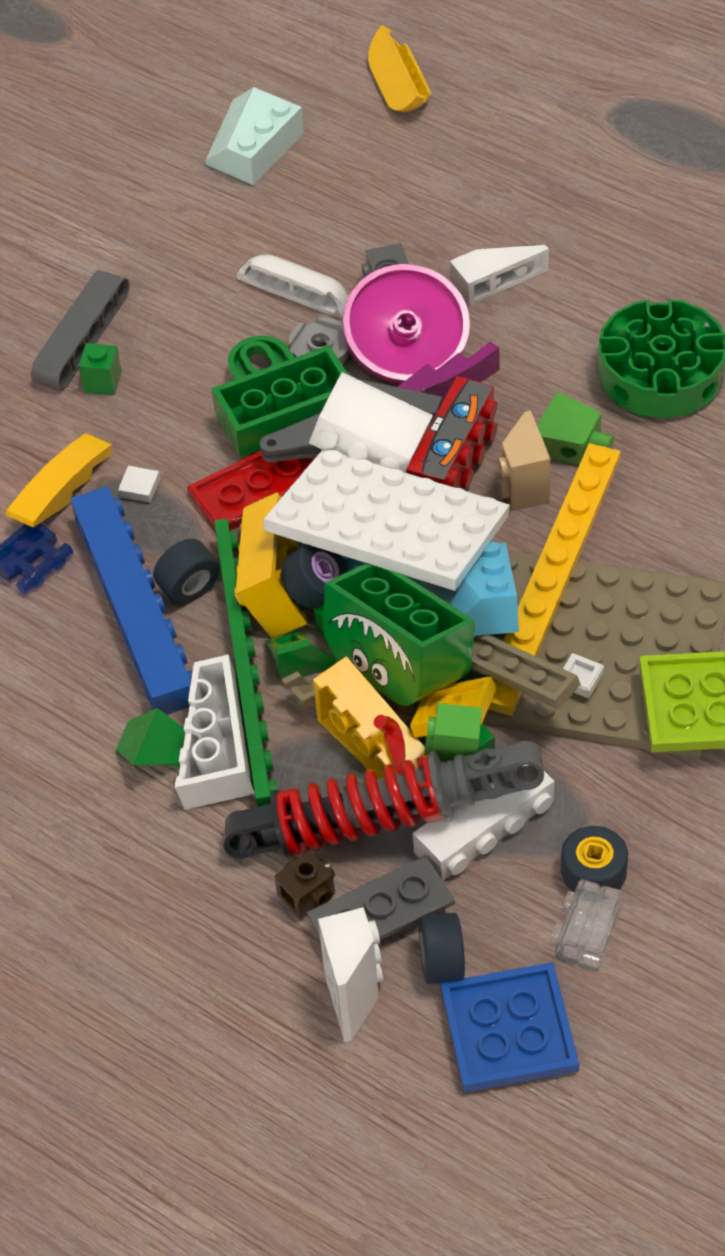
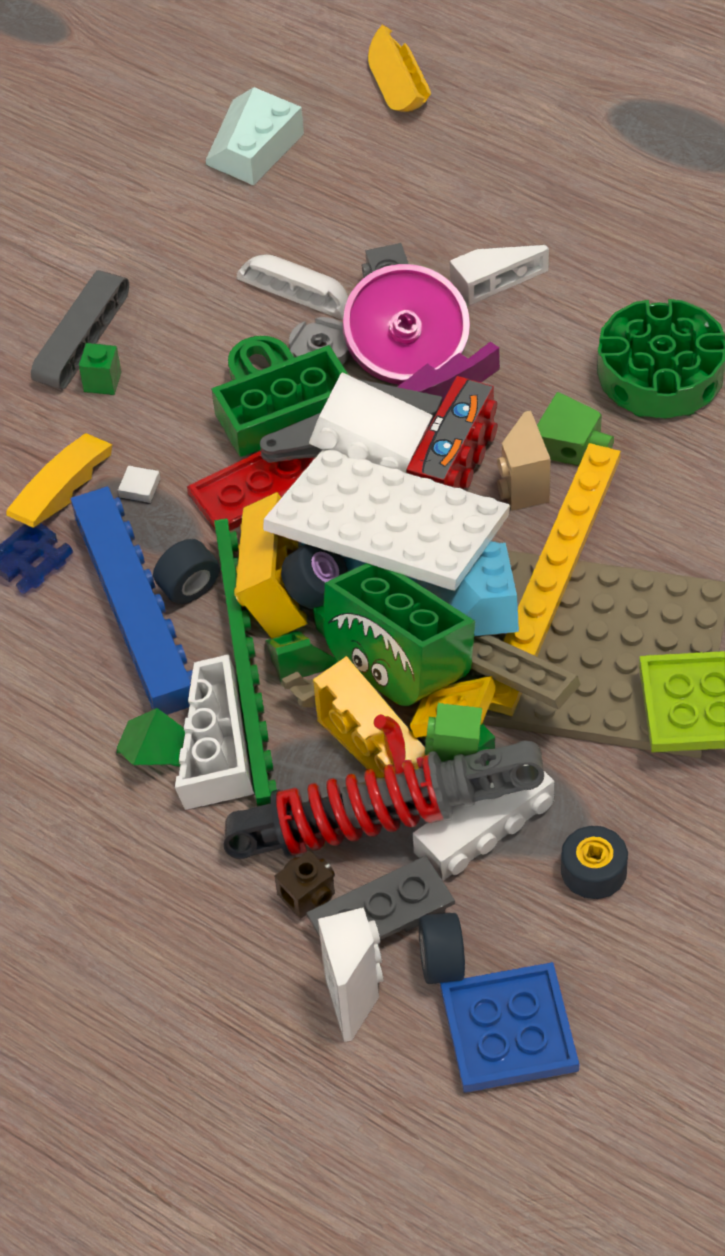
(587, 672): white tile -> none
(587, 925): clear brick -> none

